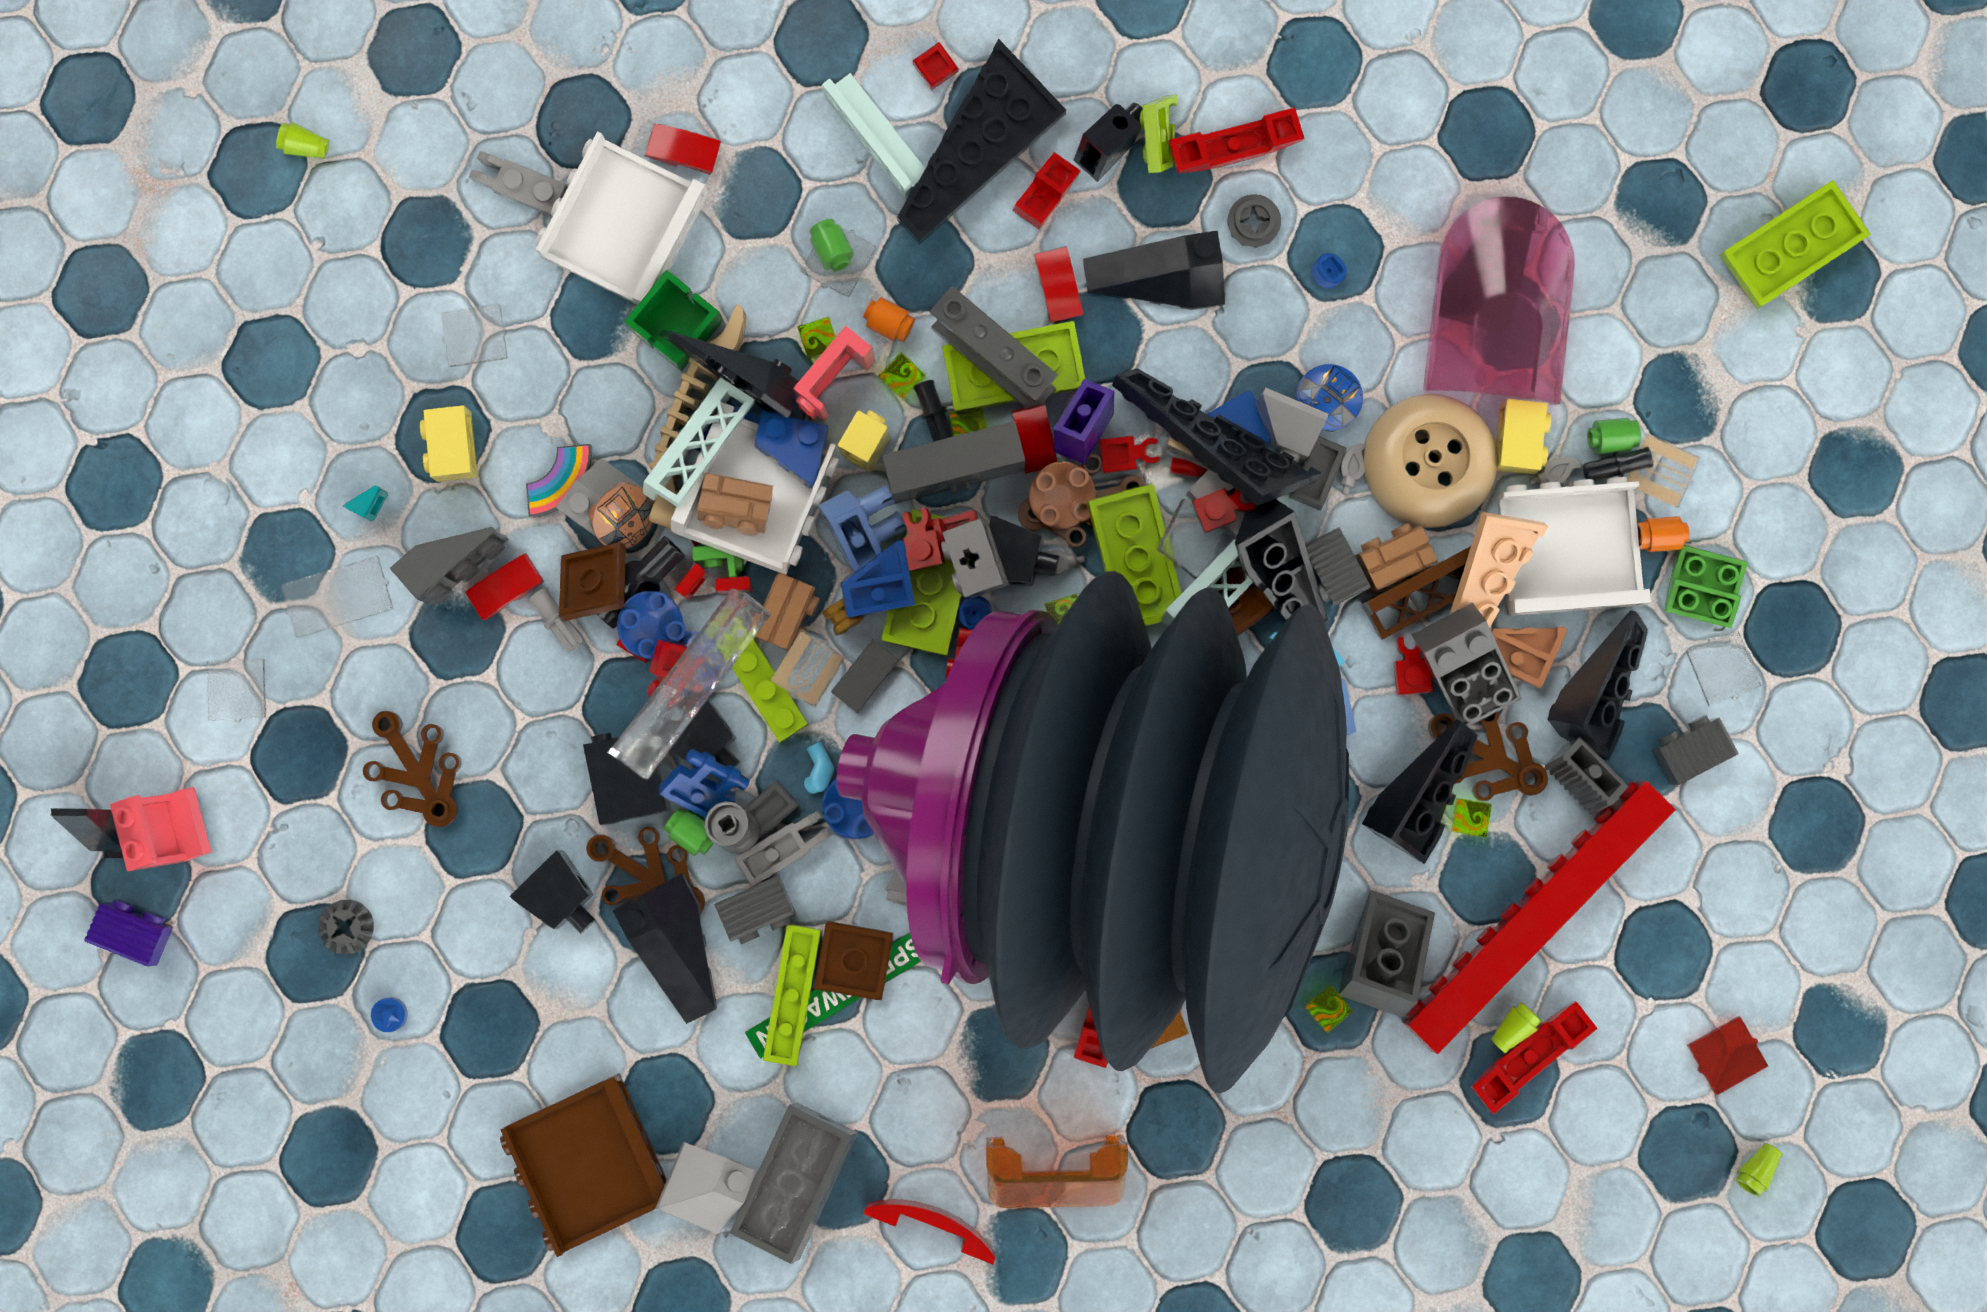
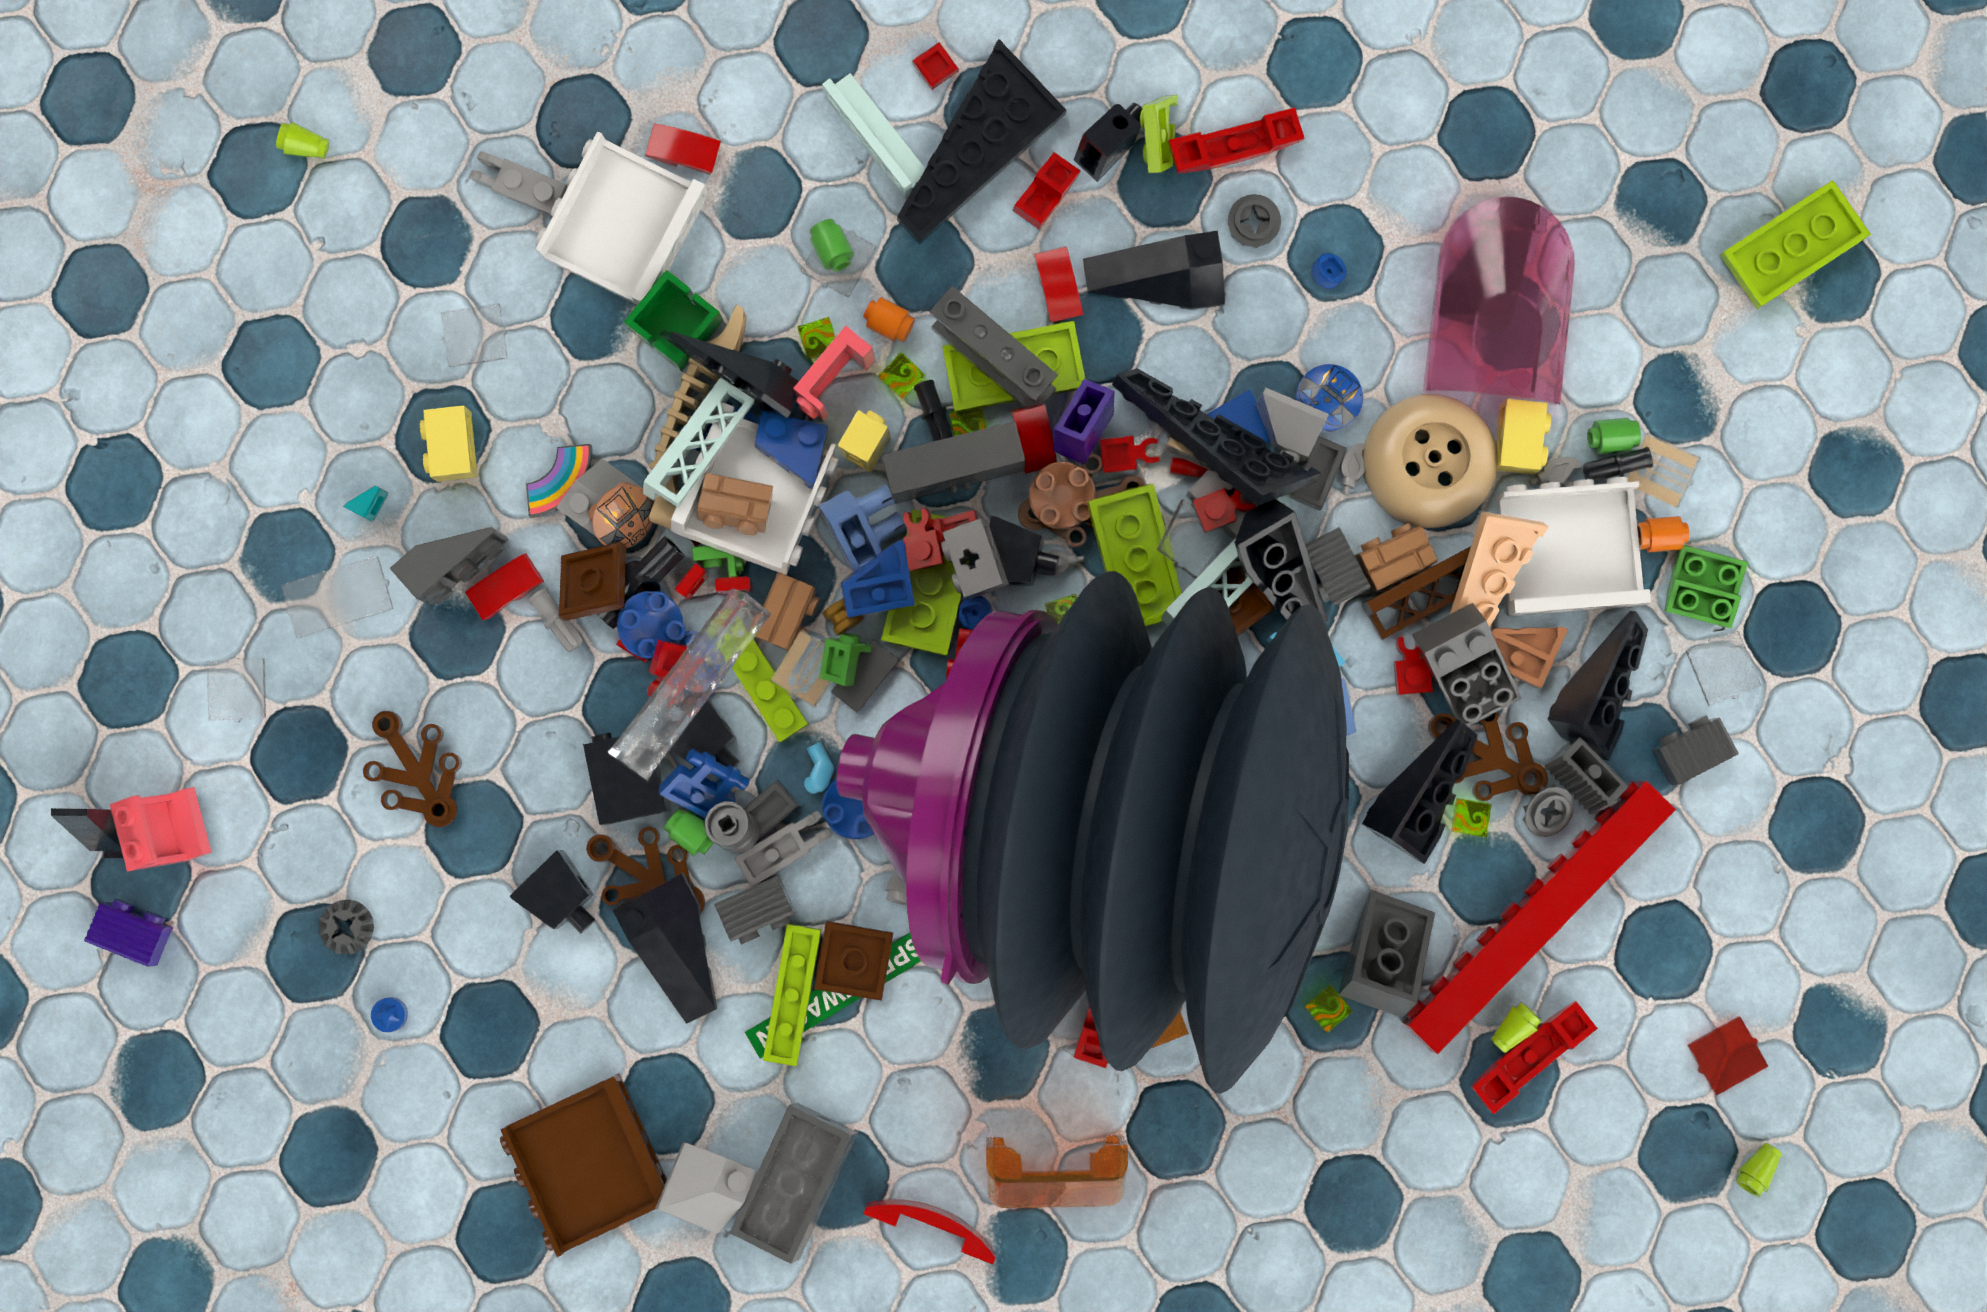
(841, 658): none -> bright green bracket
(1553, 820): none -> dark grey gear

